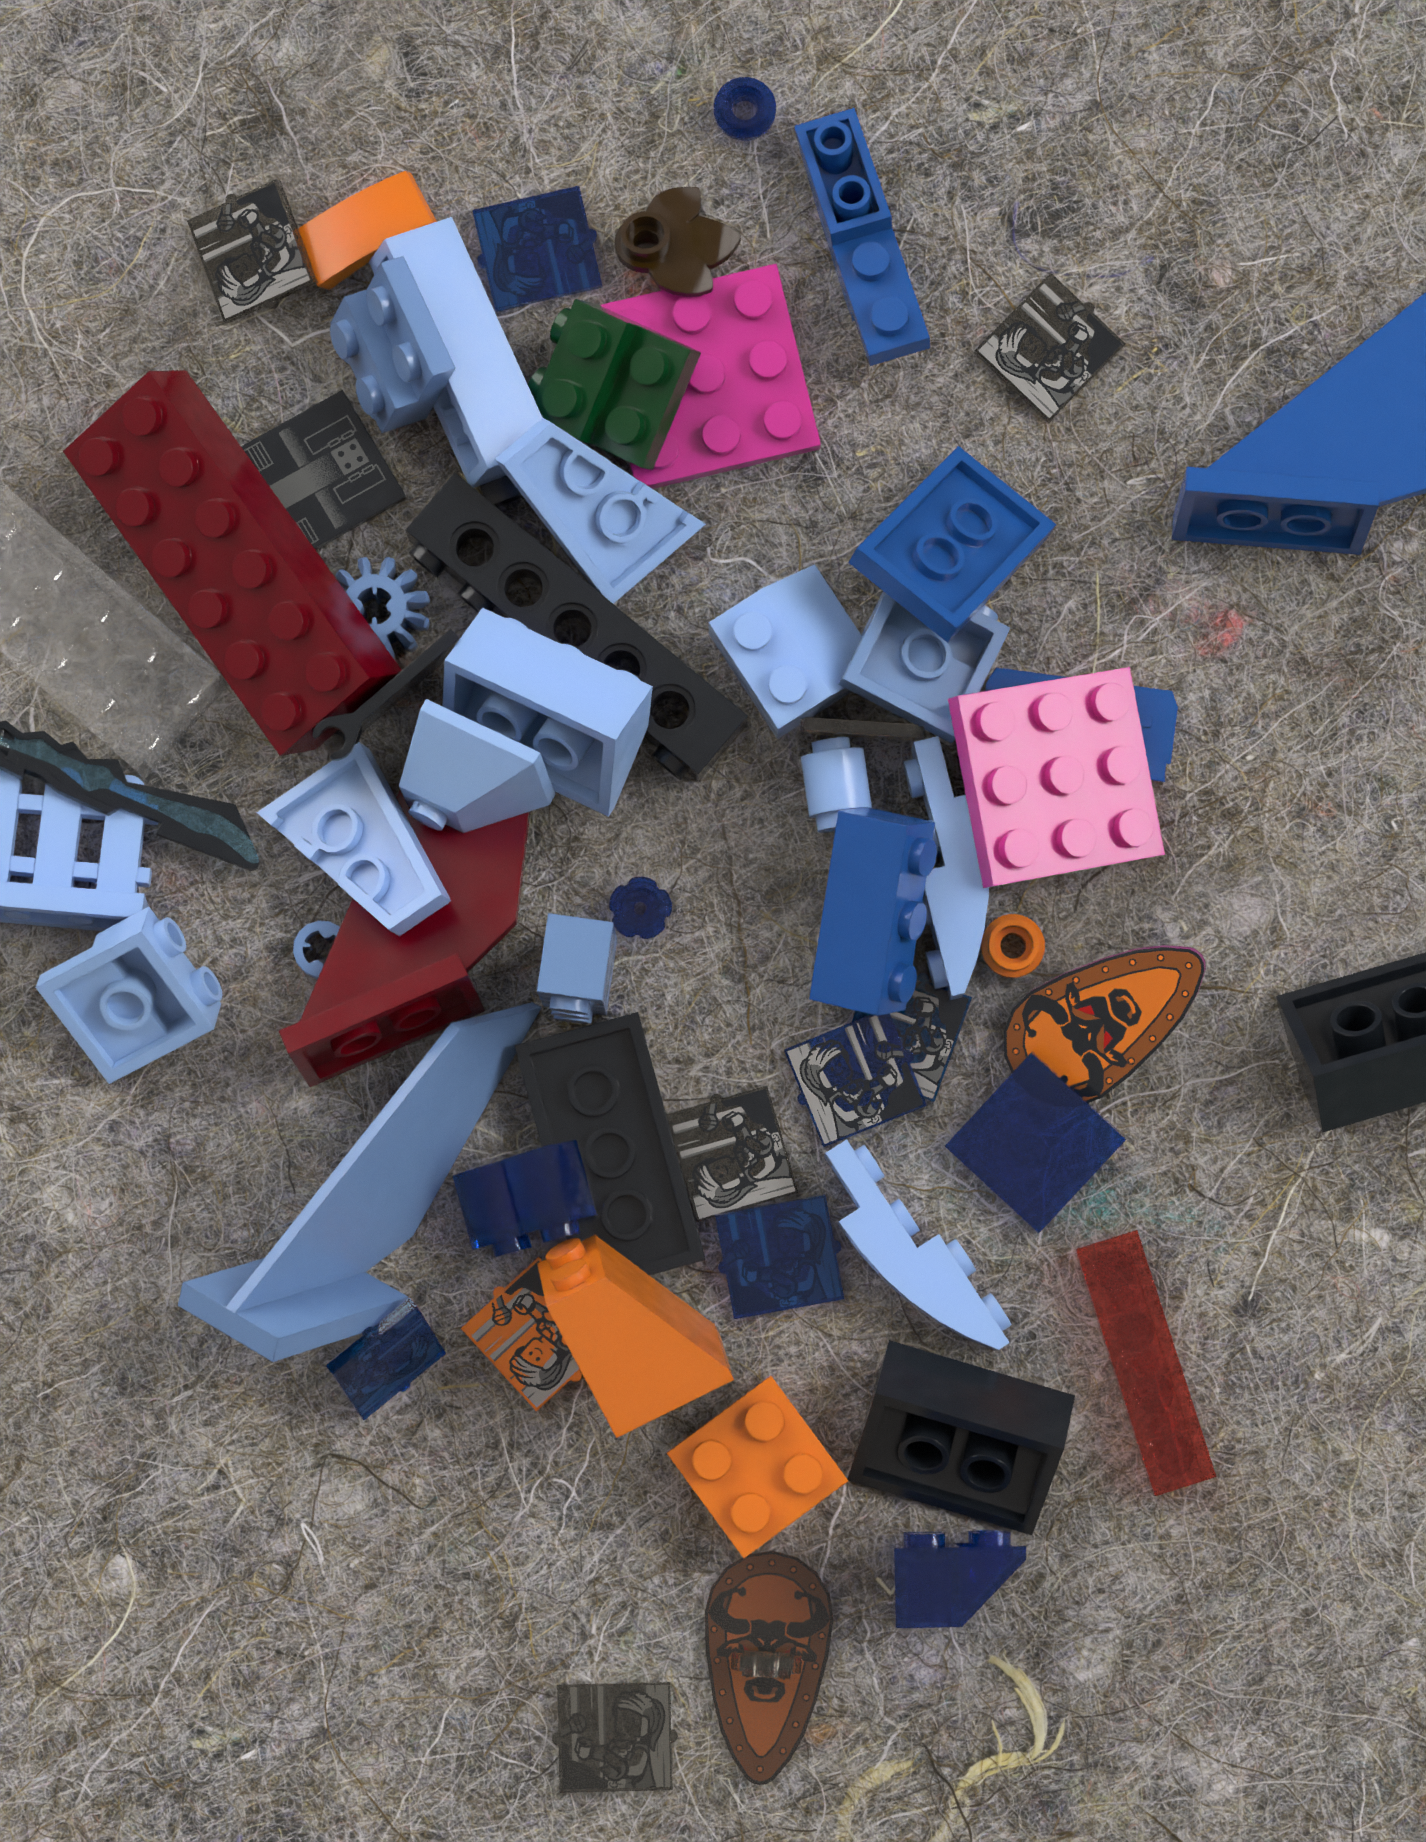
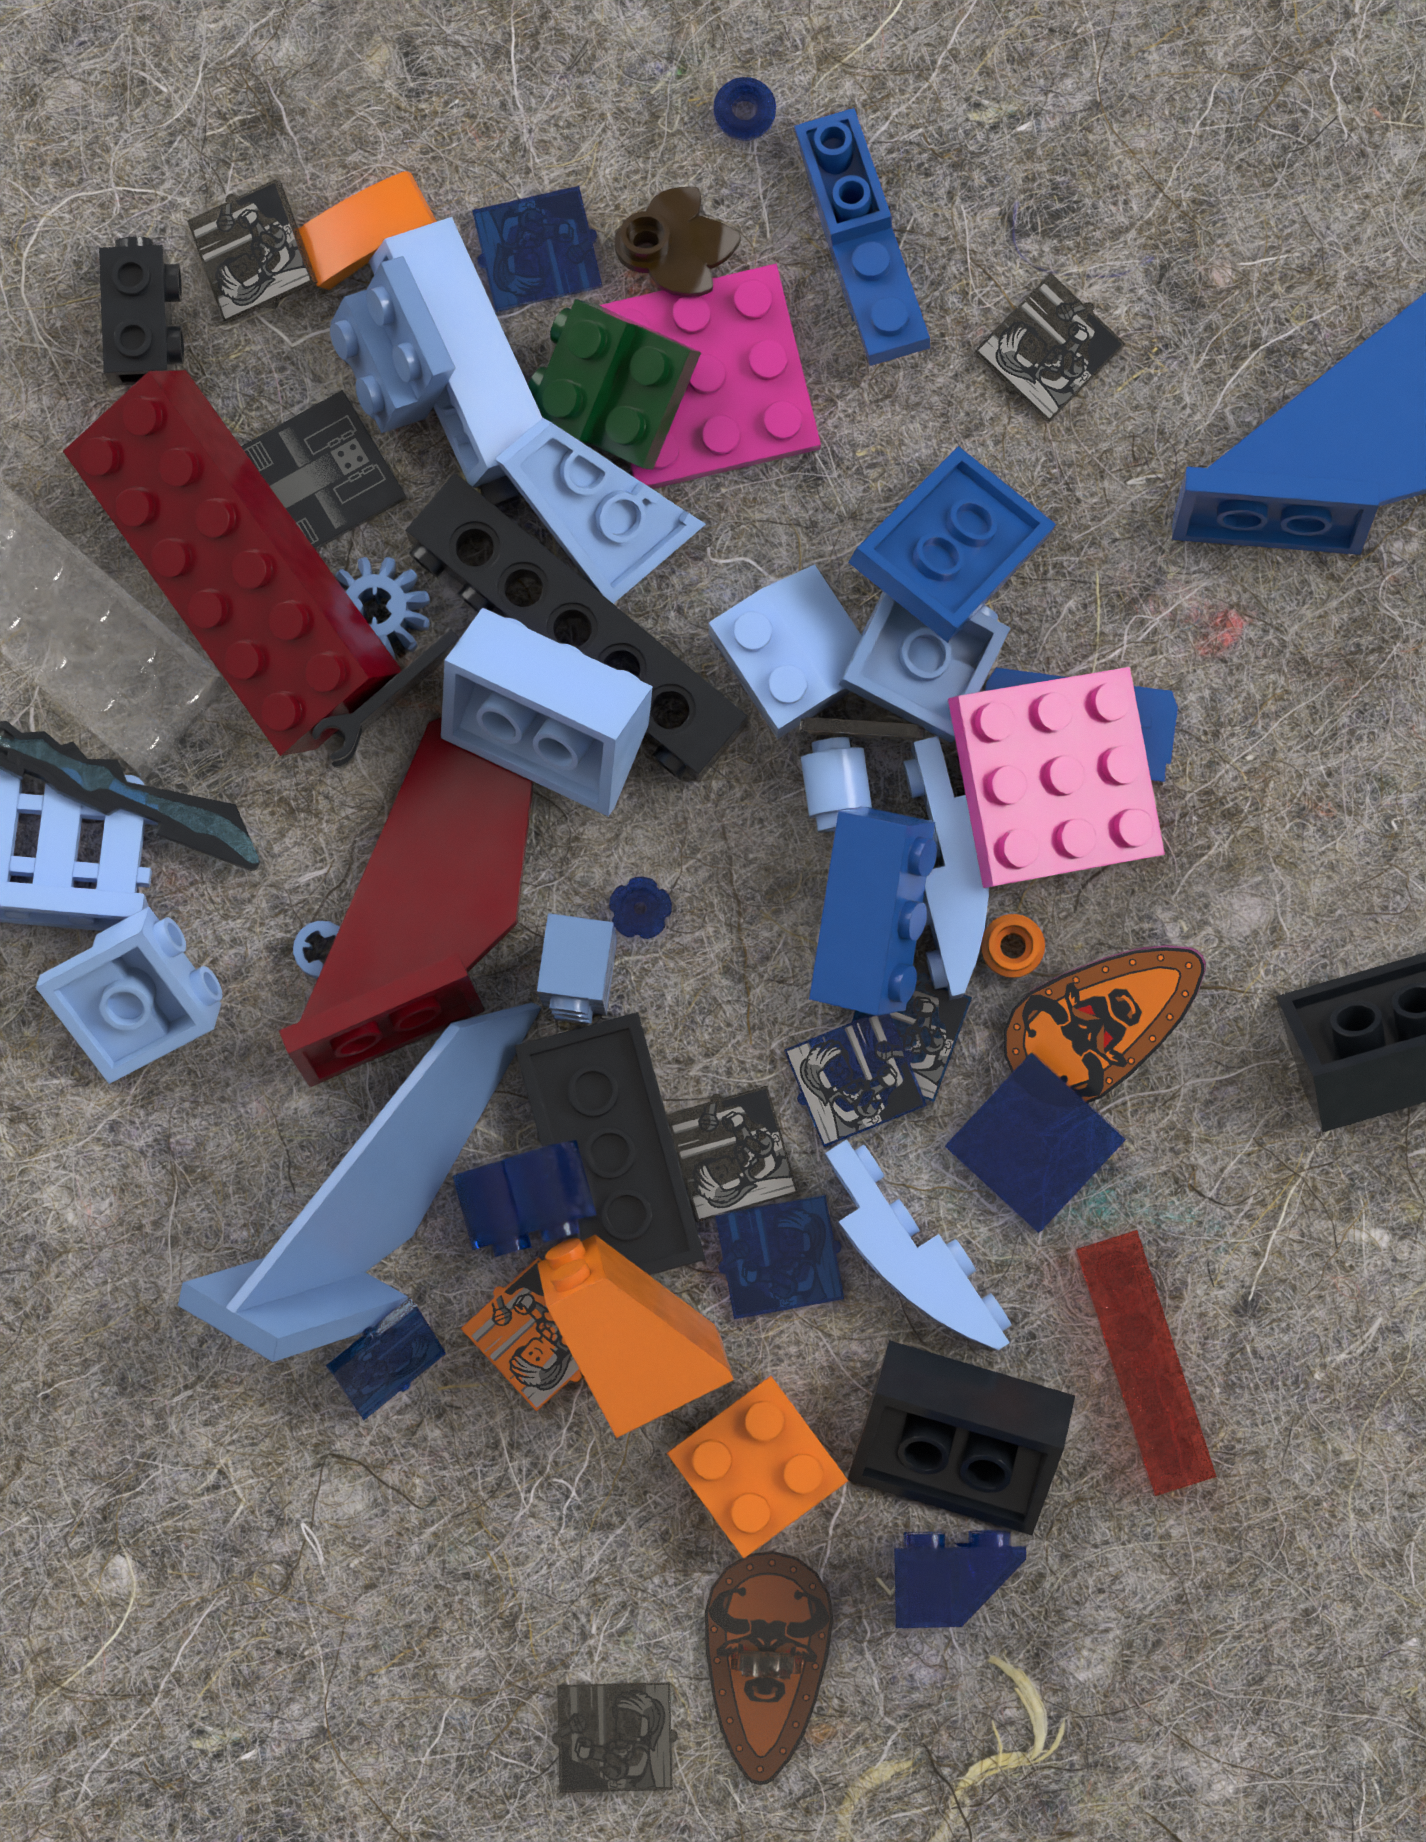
(137, 311): none -> black brick
(361, 839): light blue wing -> none
(469, 773): light blue slope -> none

